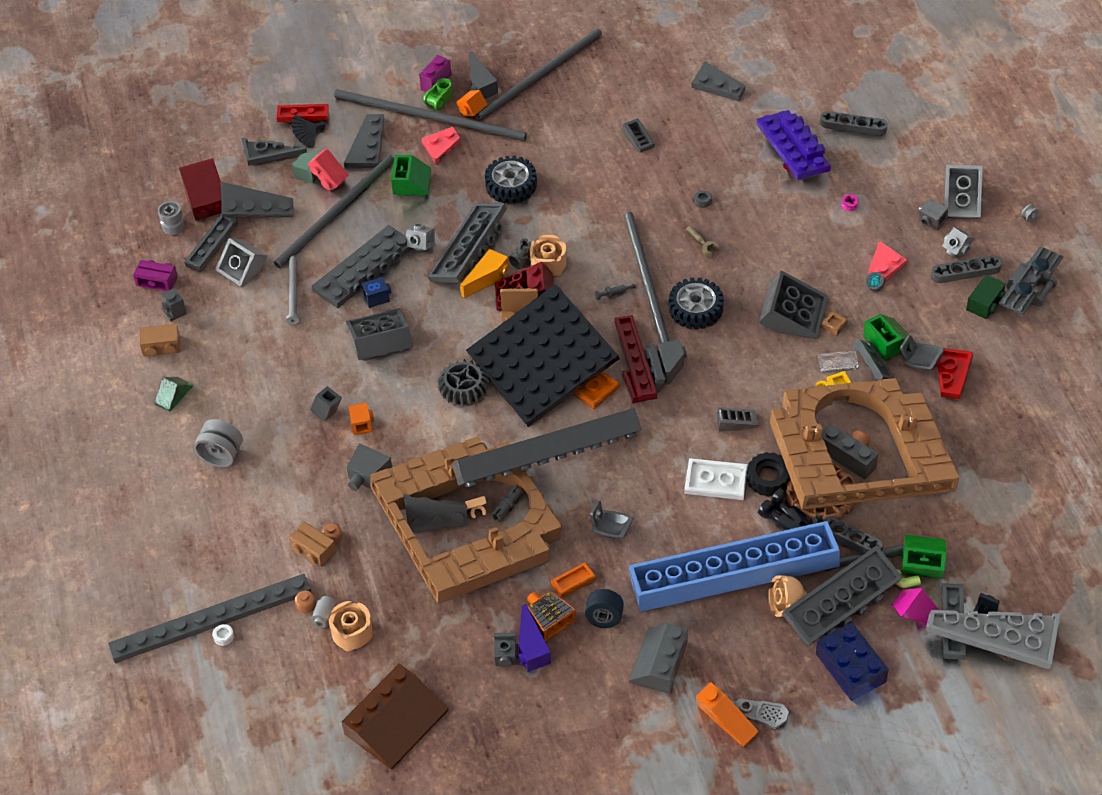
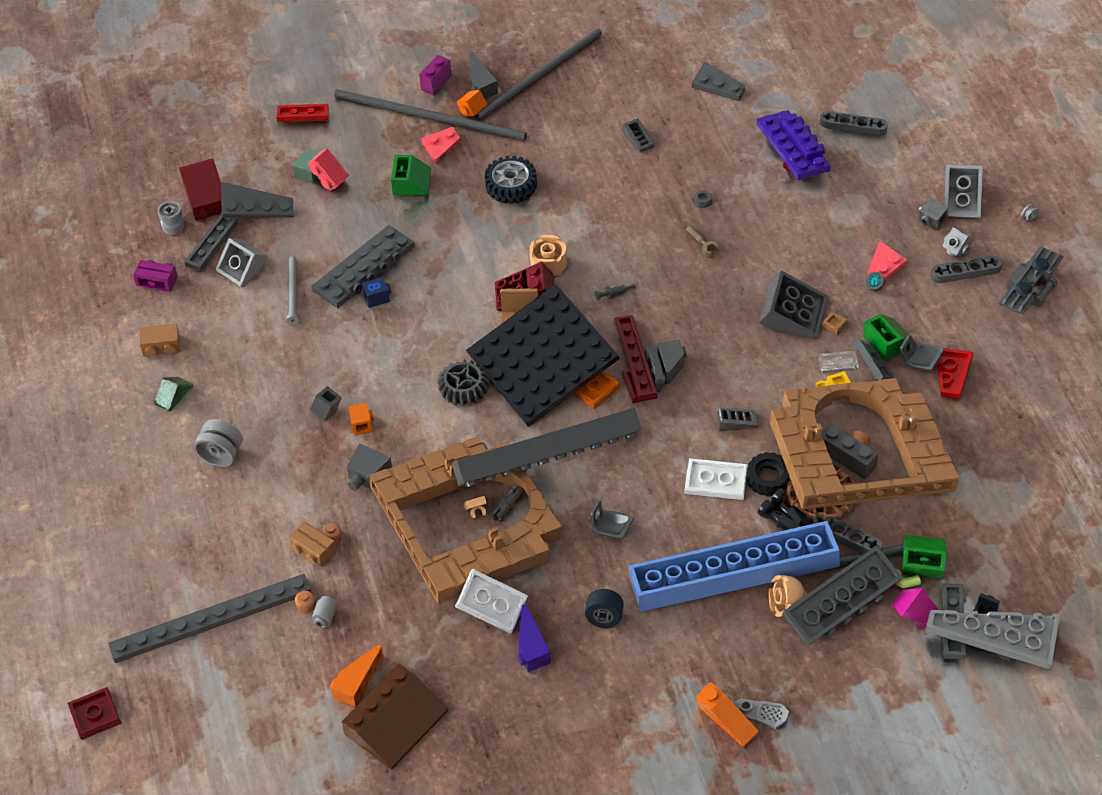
(94, 713): none -> dark red tile
(173, 304): dark grey brick -> none
(223, 635): white tile -> none
(266, 151): dark grey wing -> none
(305, 130): black hand -> none
(336, 209): dark grey piece -> none
(351, 625): light nougat brick -> none
(355, 678): none -> orange slope
(367, 144): dark grey wing -> none
(379, 334): dark grey slope -> none
(420, 237): light grey brick -> none
(432, 514): dark grey wing -> none
(439, 94): bright green piece -> none
(469, 243): dark grey plate -> none
(485, 273): light orange slope -> none
(491, 601): none -> white tile
(505, 649): dark grey brick -> none
(521, 254): dark grey pin -> none
(550, 613): torso -> none
(573, 580): orange tile -> none
(646, 277): dark grey piece -> none
(660, 657): dark grey slope -> none
(696, 303): wheel -> none
(851, 661): clear blue brick -> none
(853, 199): dark pink bush -> none
(986, 296): dark green brick -> none

